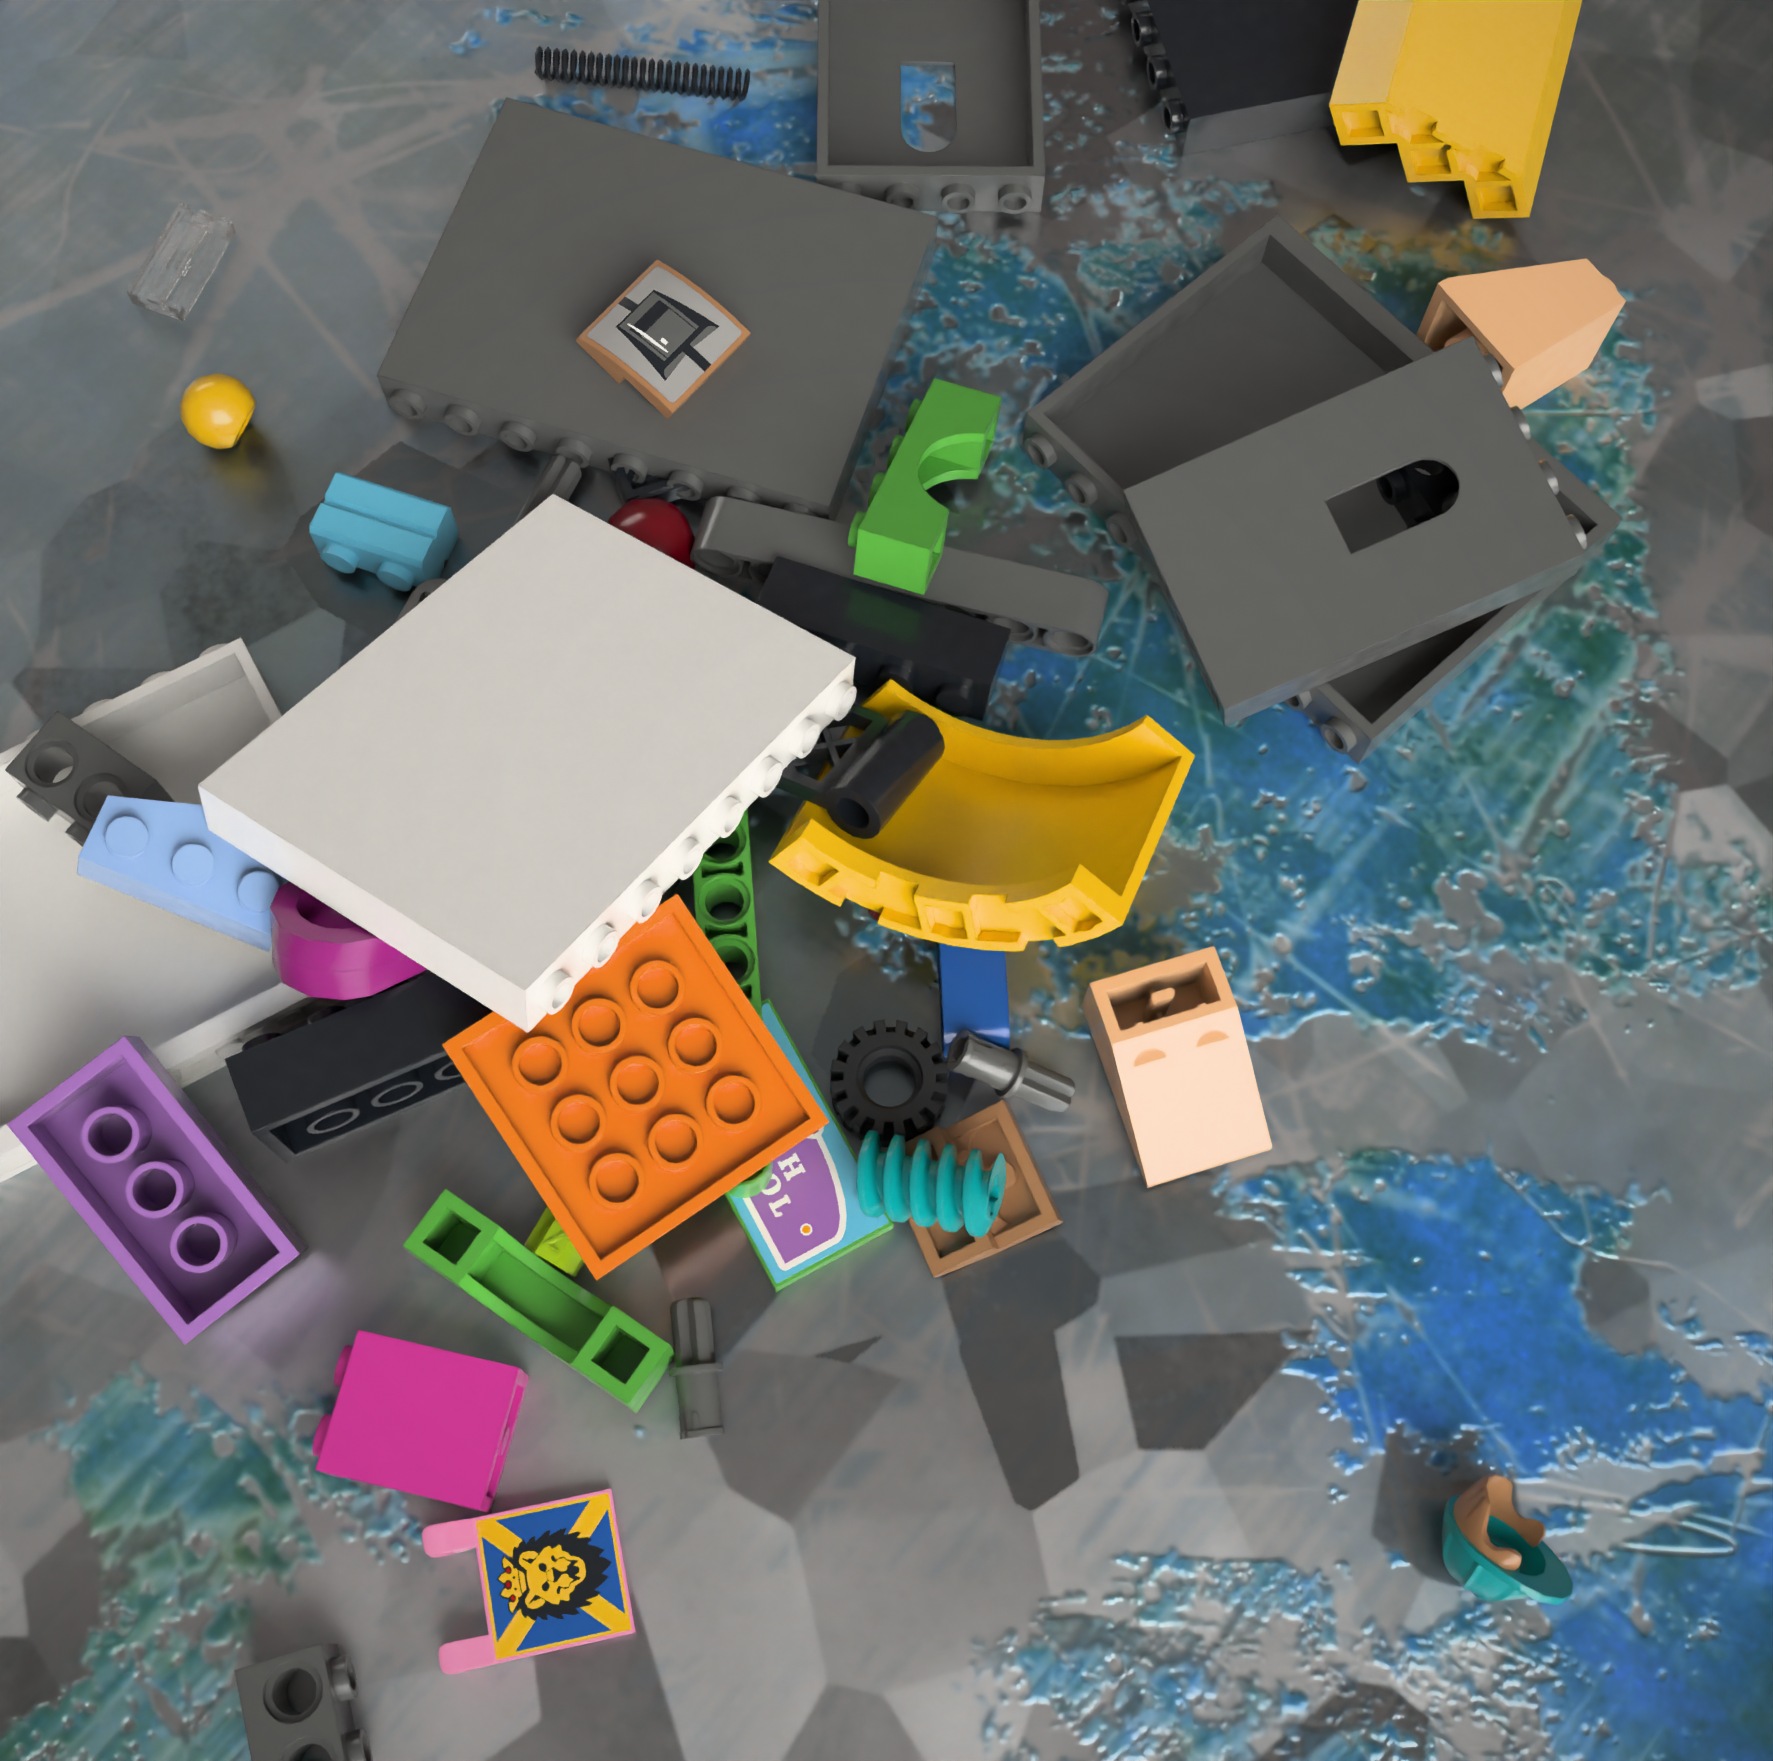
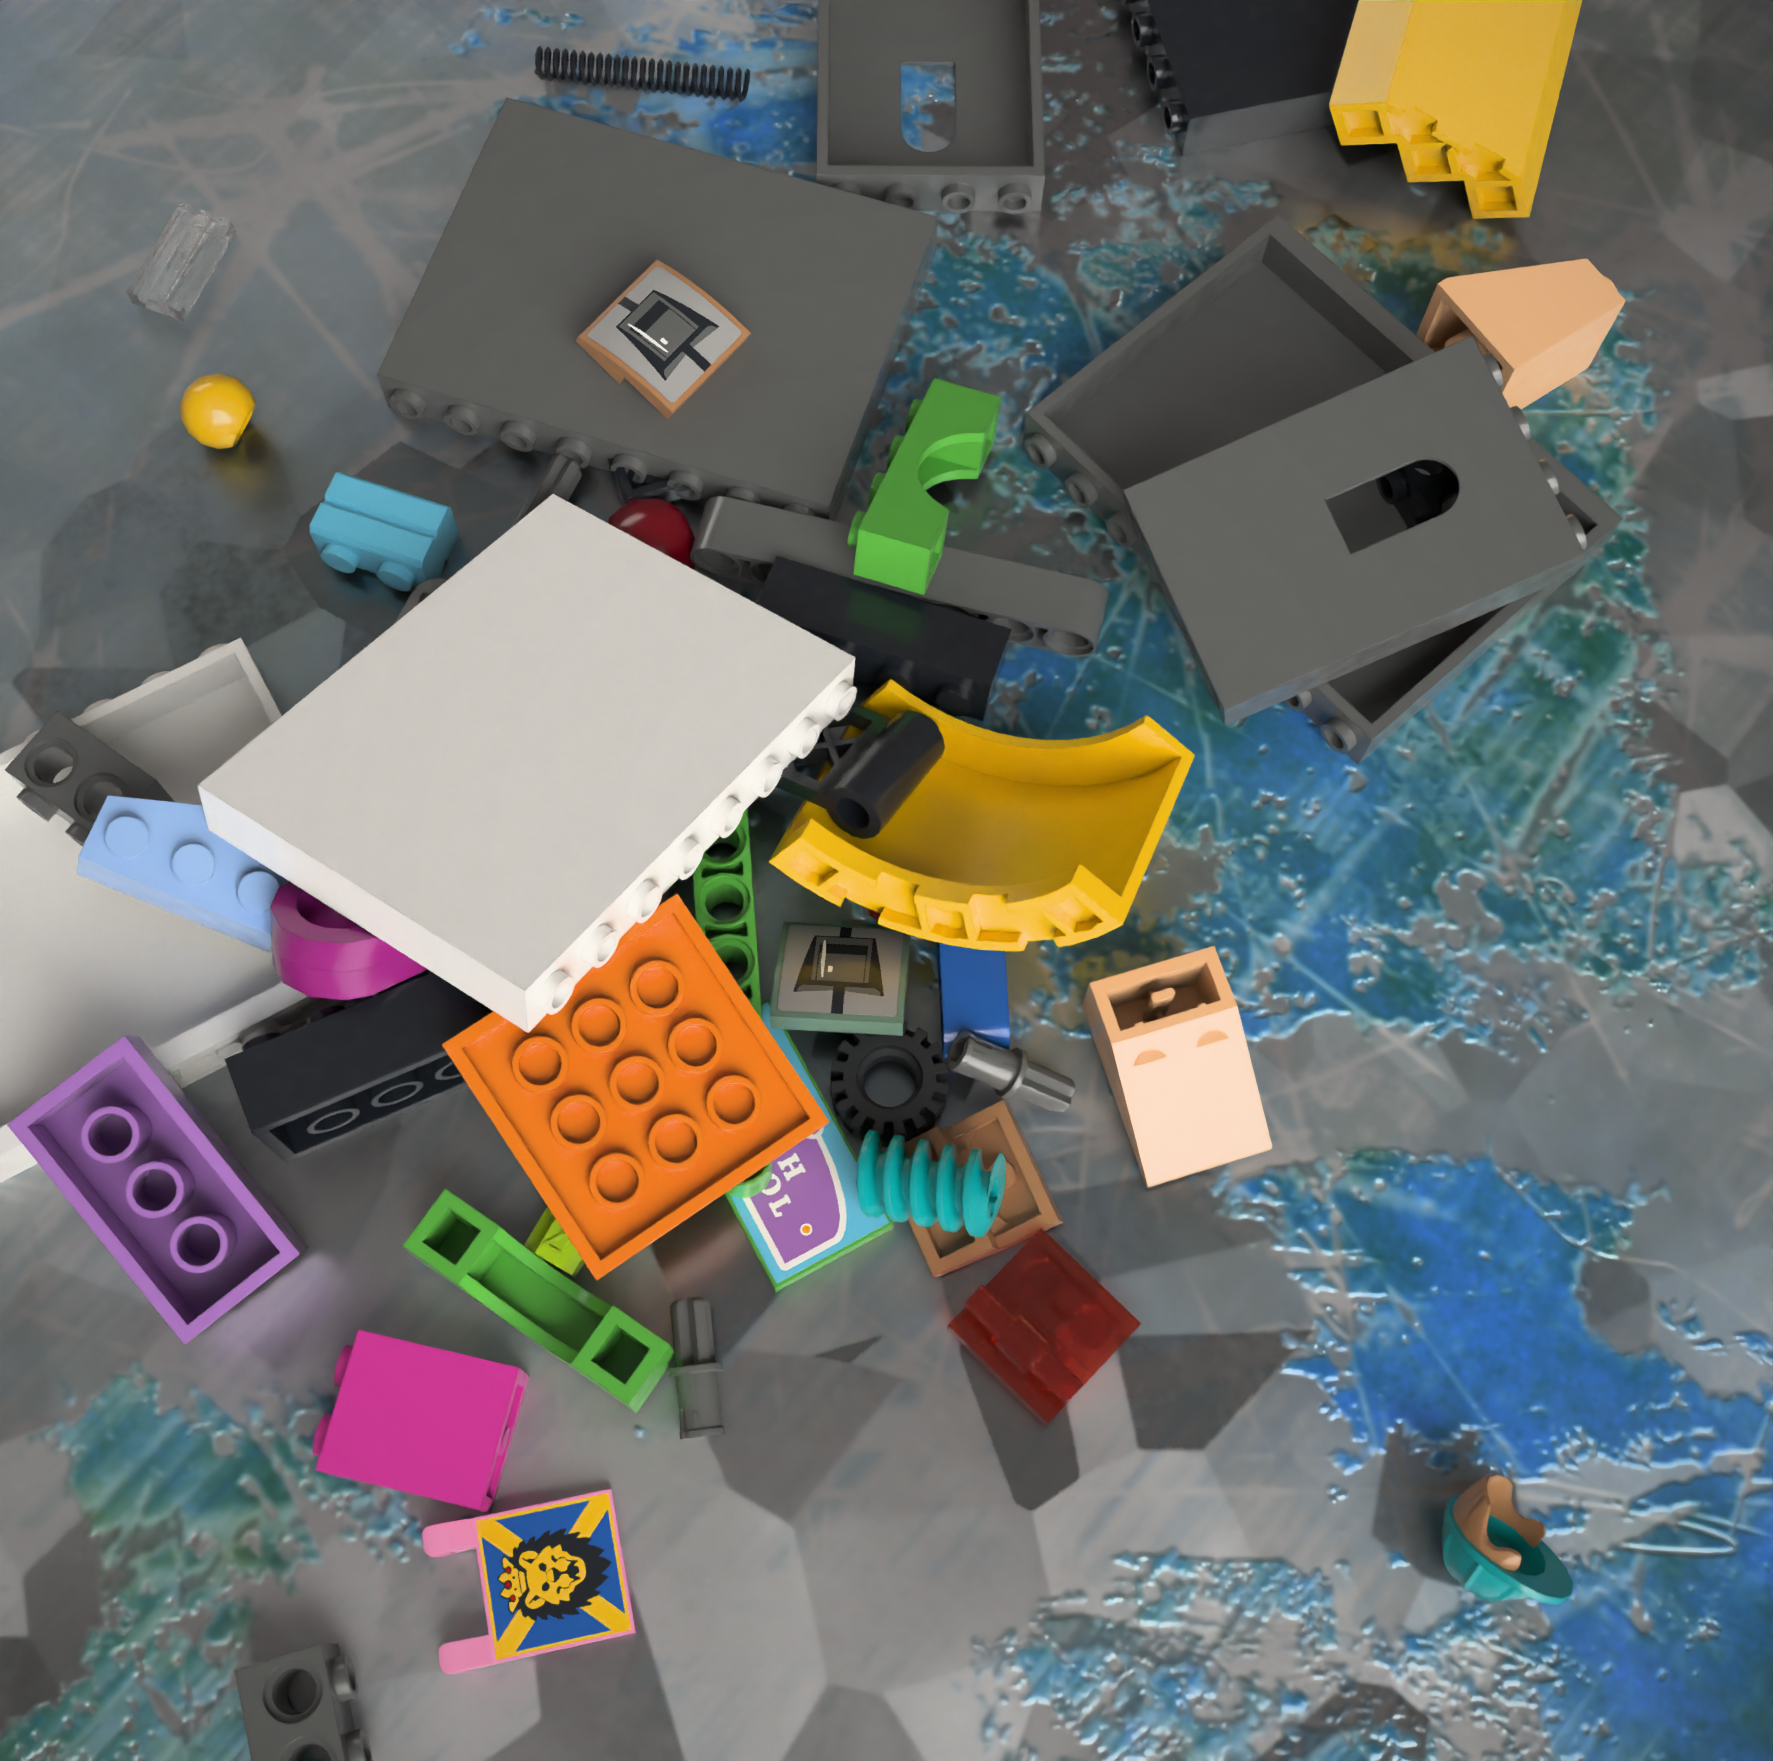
(840, 979): none -> slope
(1043, 1326): none -> clear red plate

